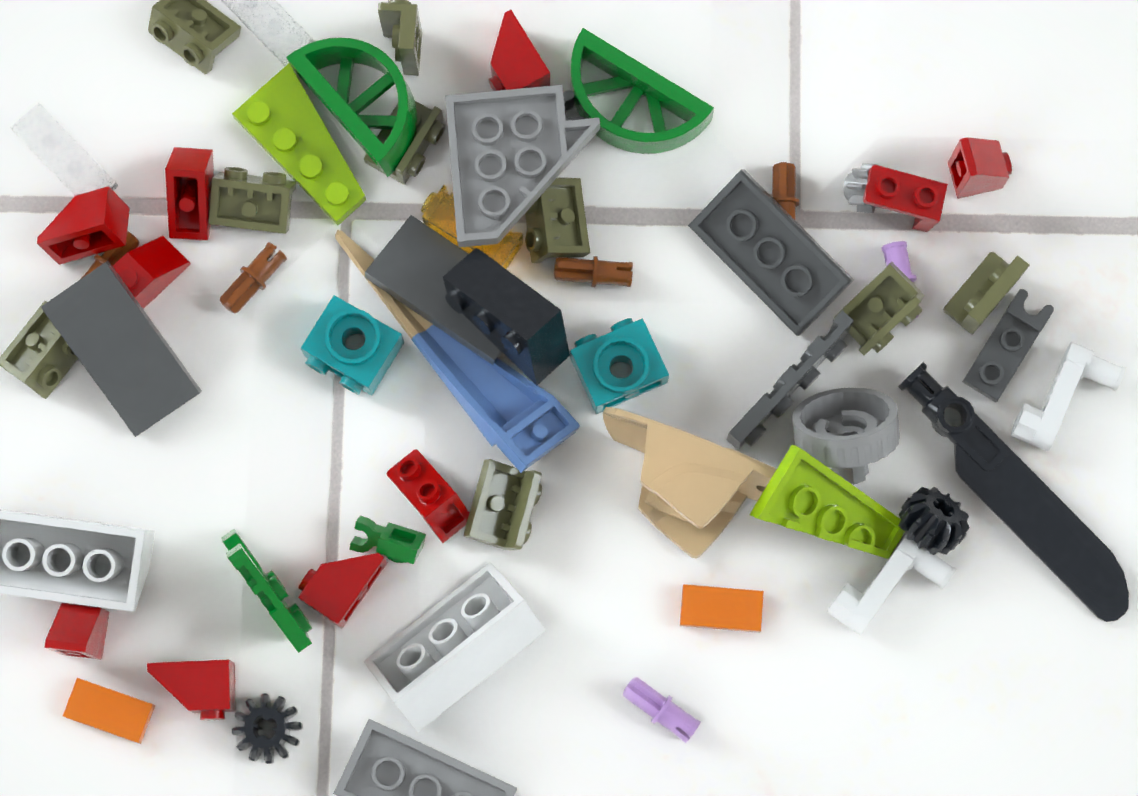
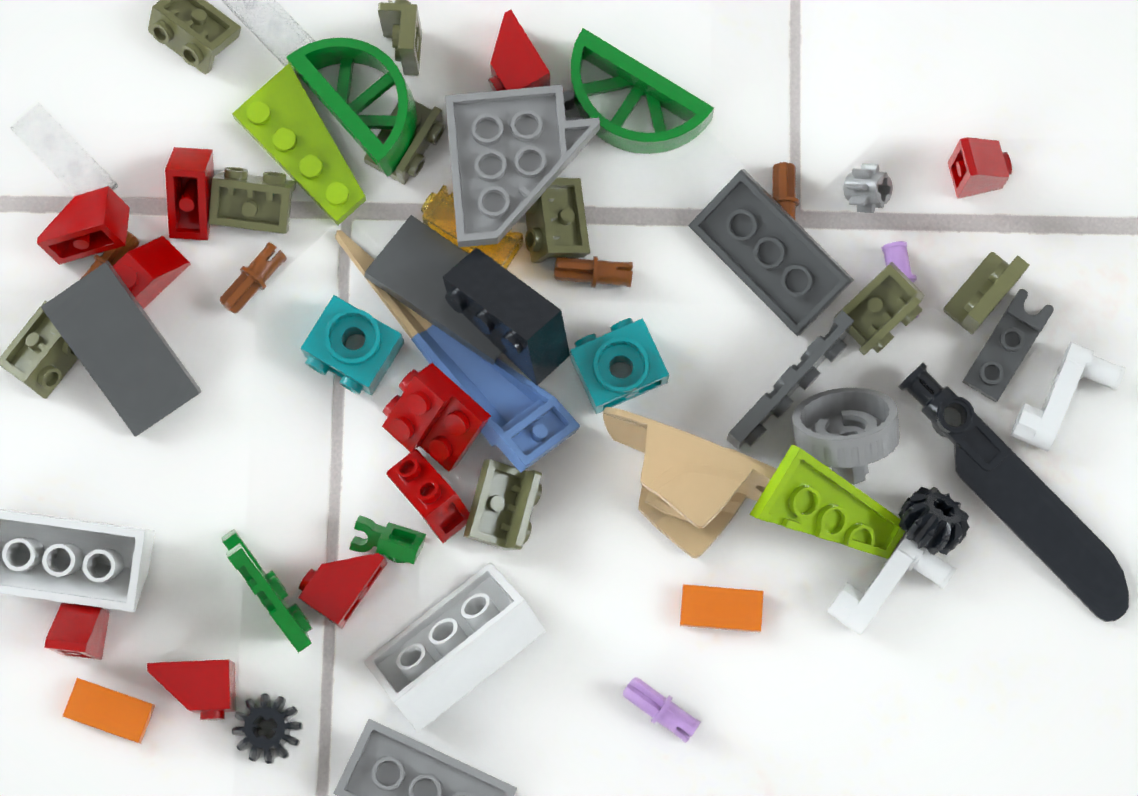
(434, 416): none -> red plate
(906, 195): red bracket -> none

